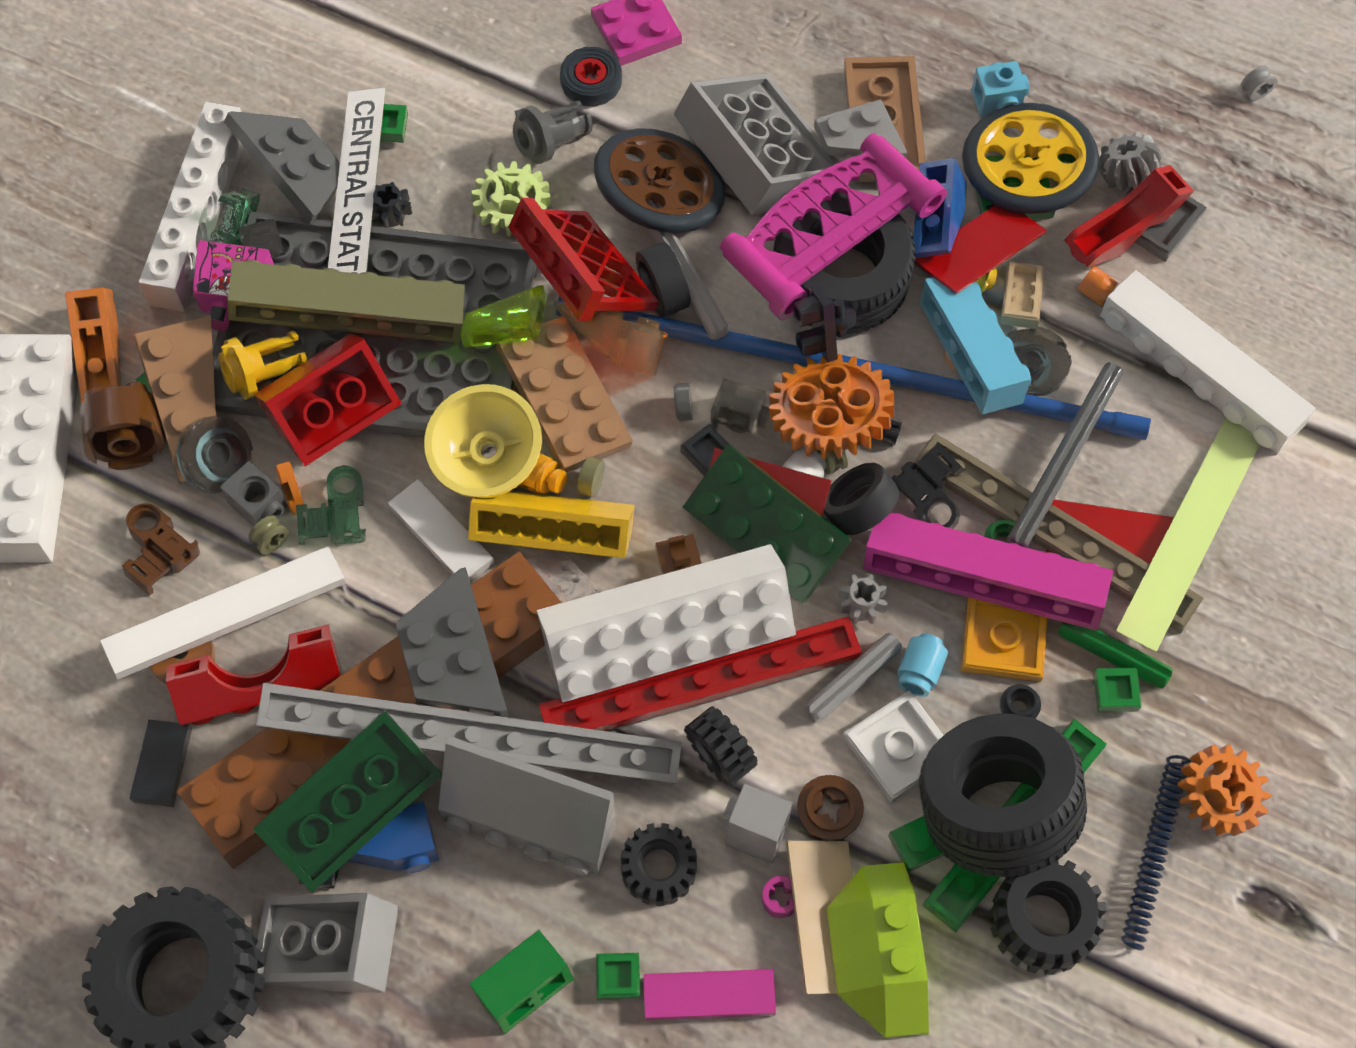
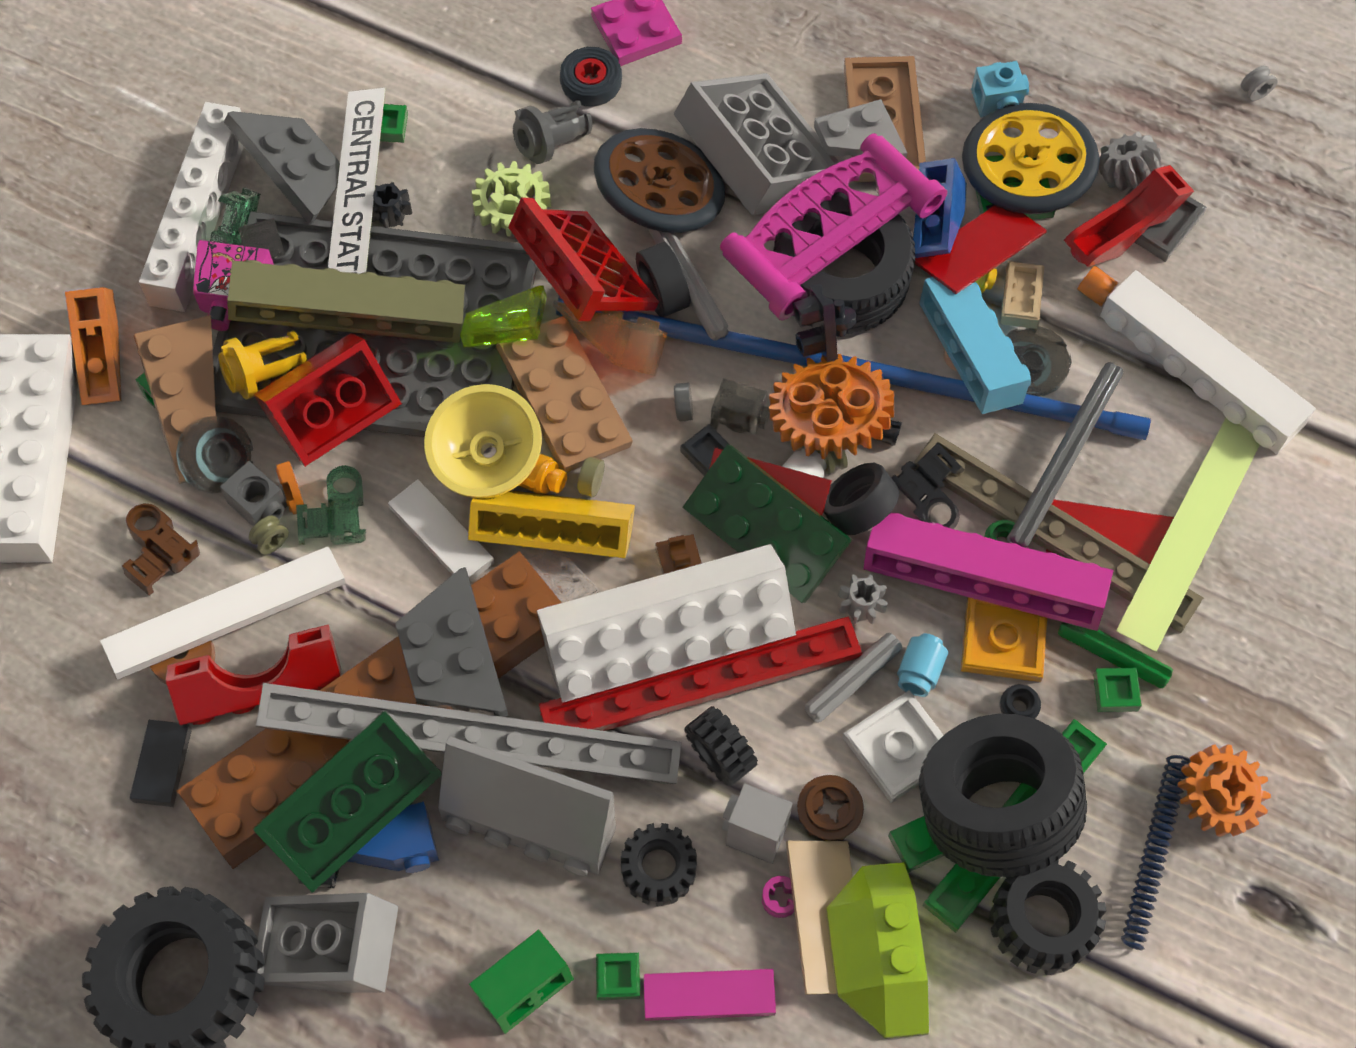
(121, 426): reddish brown brick -> none

